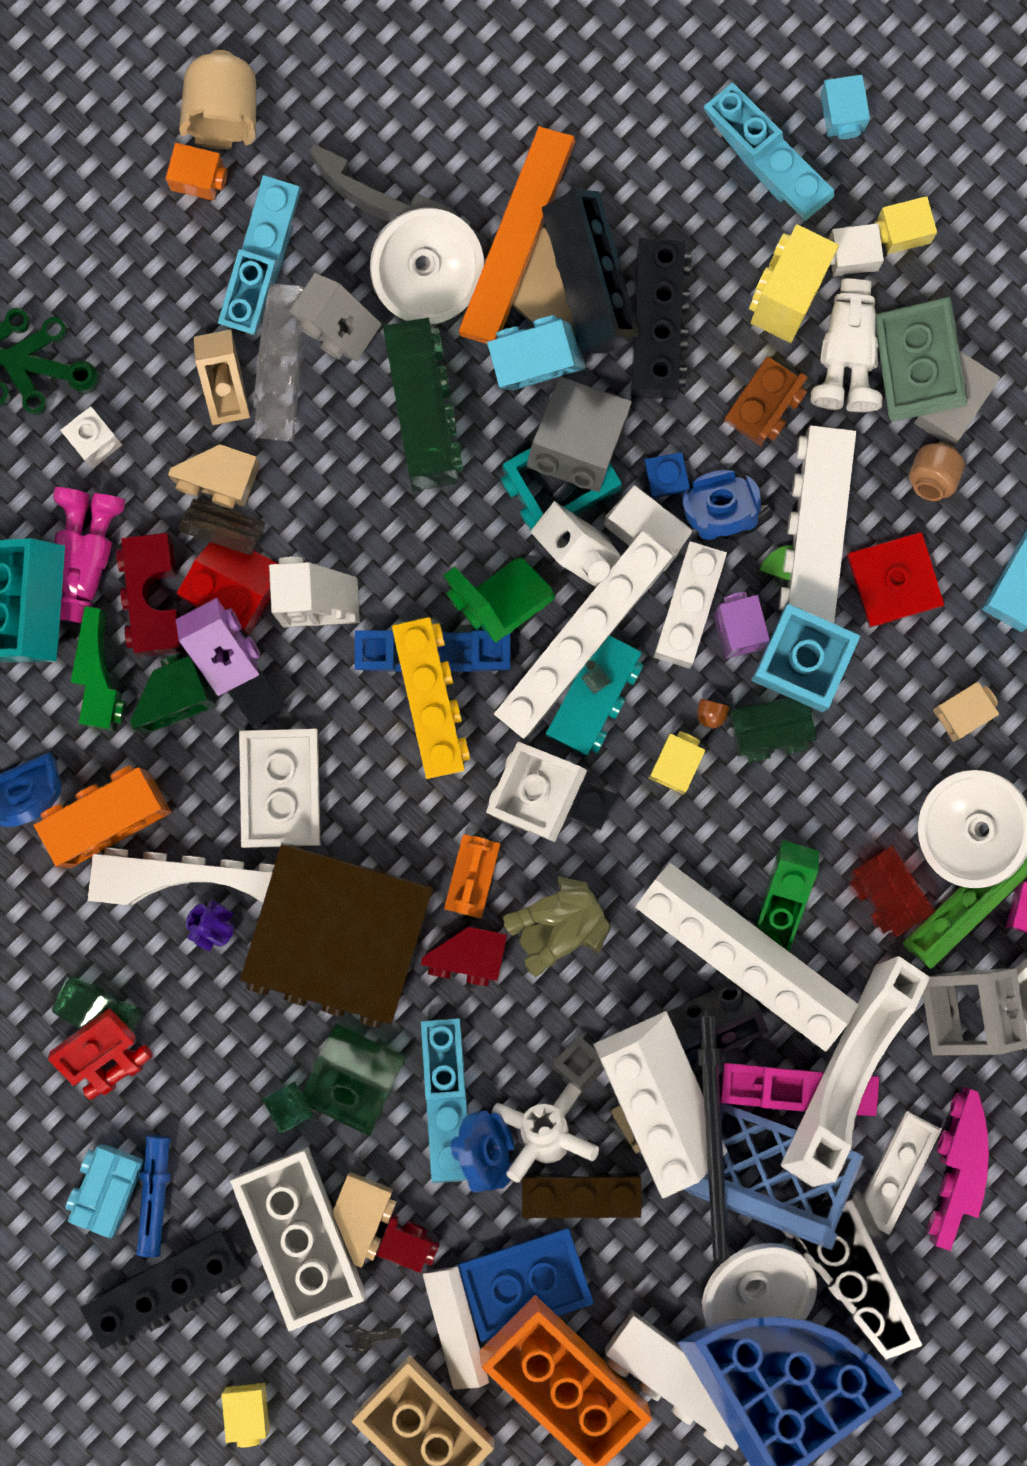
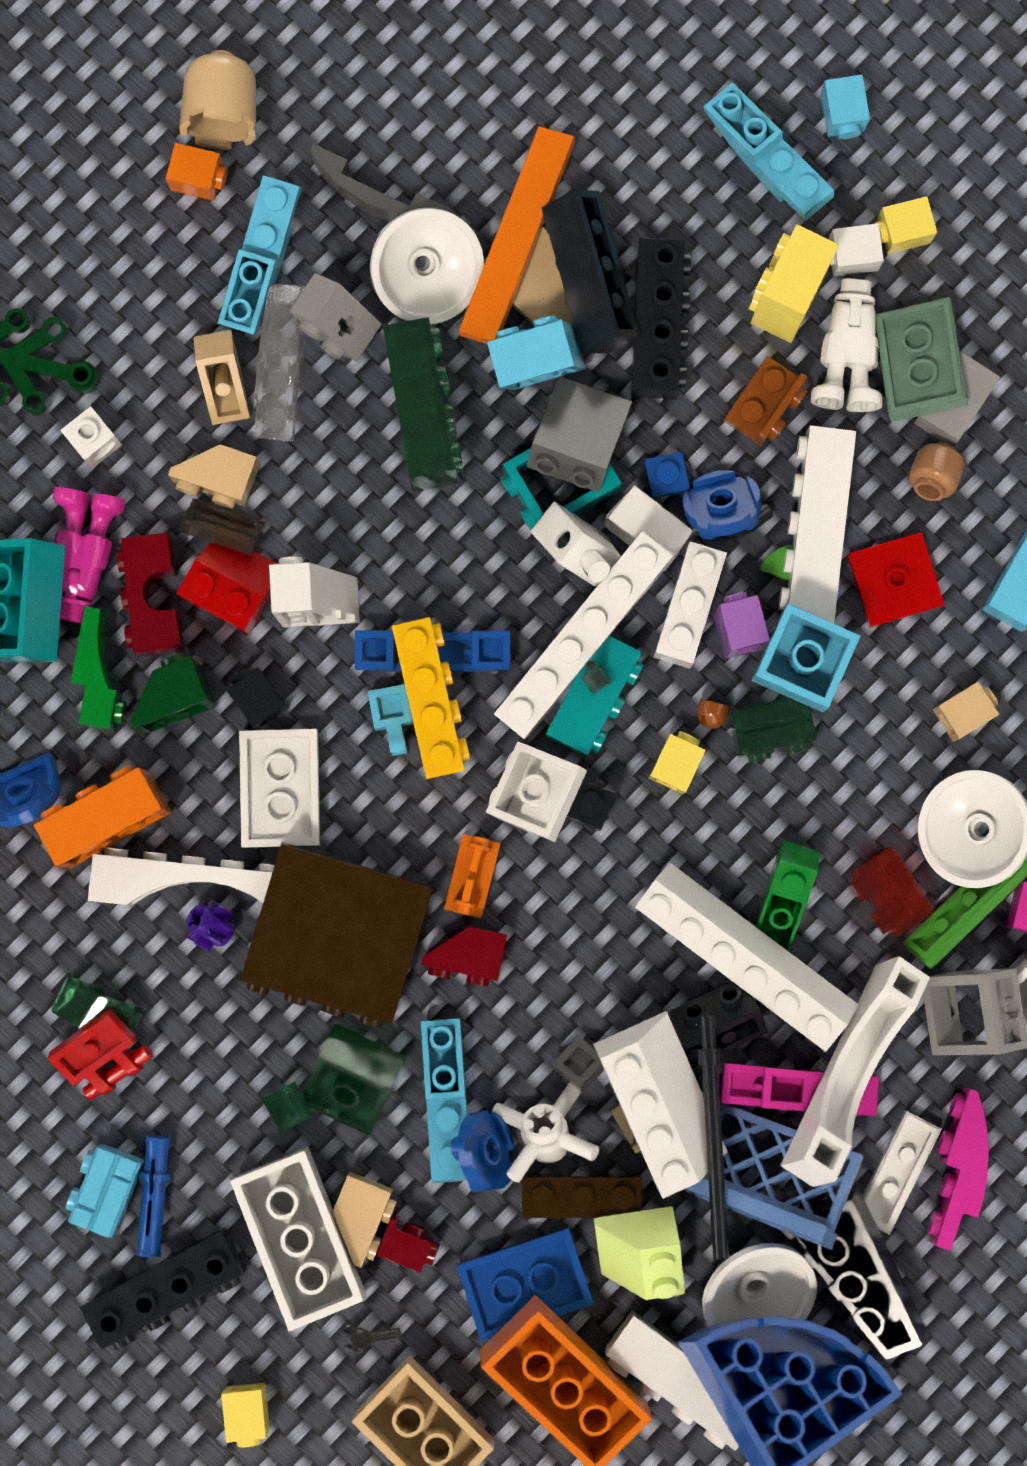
(218, 646): brick -> none
(390, 712): none -> medium azure plate
(455, 1327): white tile -> none
(501, 600): green bracket -> none
(565, 922): olive piece -> none
(642, 1252): none -> yellowish green slope

